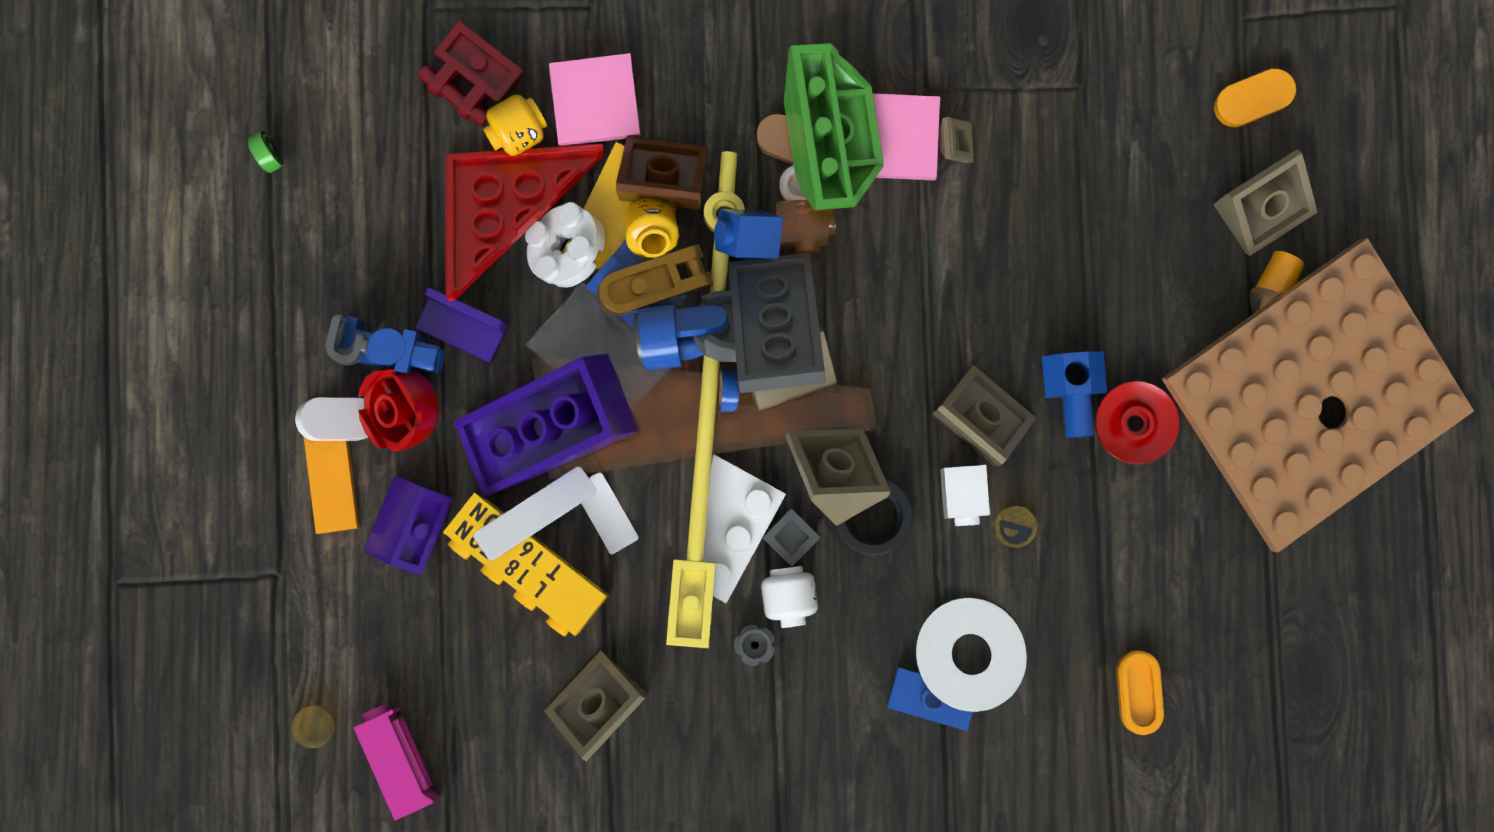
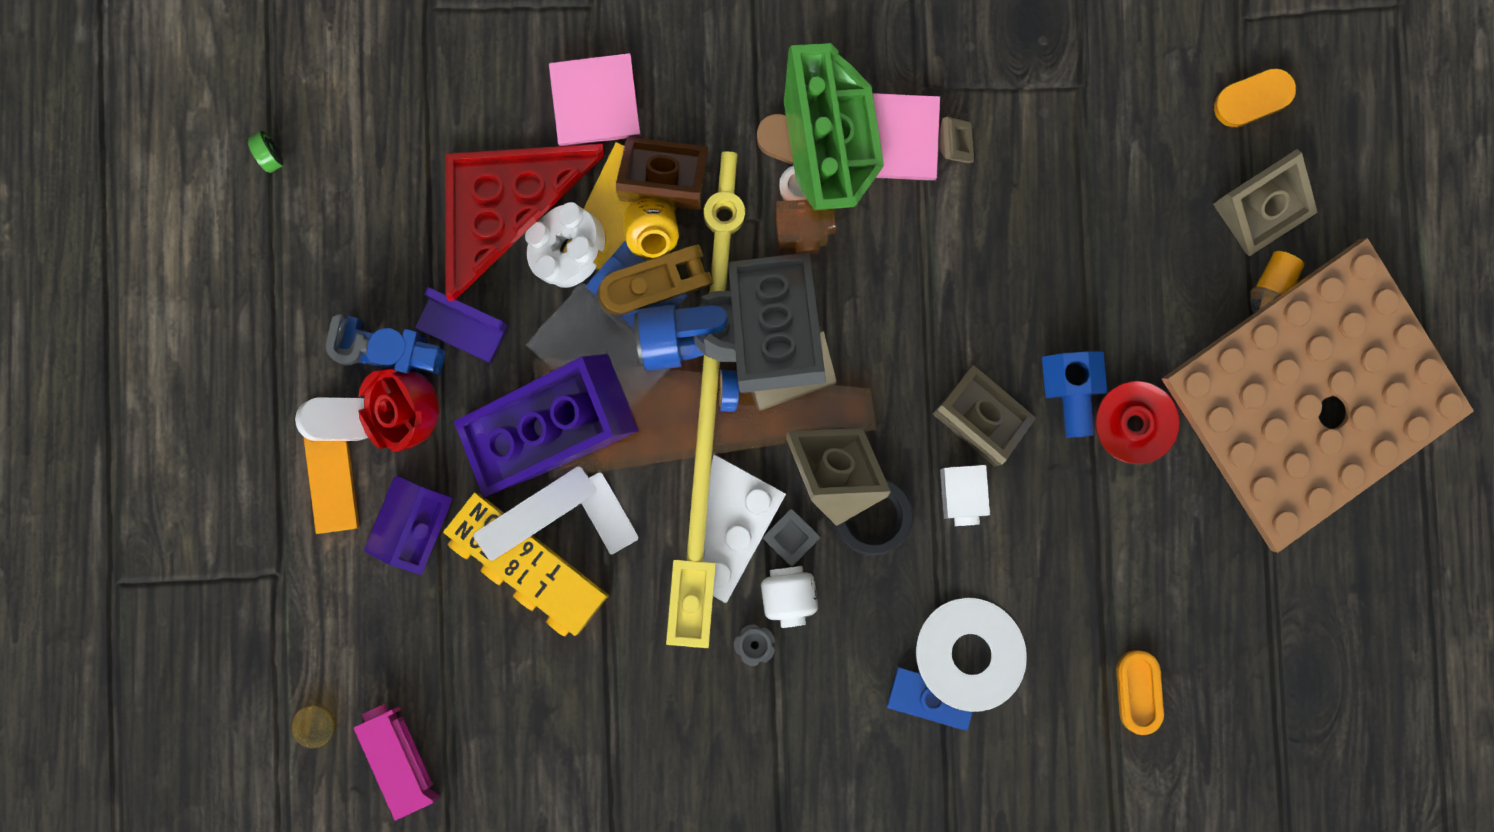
(479, 64): dark red plate -> none
(515, 125): yellow head -> none
(595, 705): dark tan slope -> none
(748, 233): blue brick -> none
(1015, 527): clear yellow tile -> none

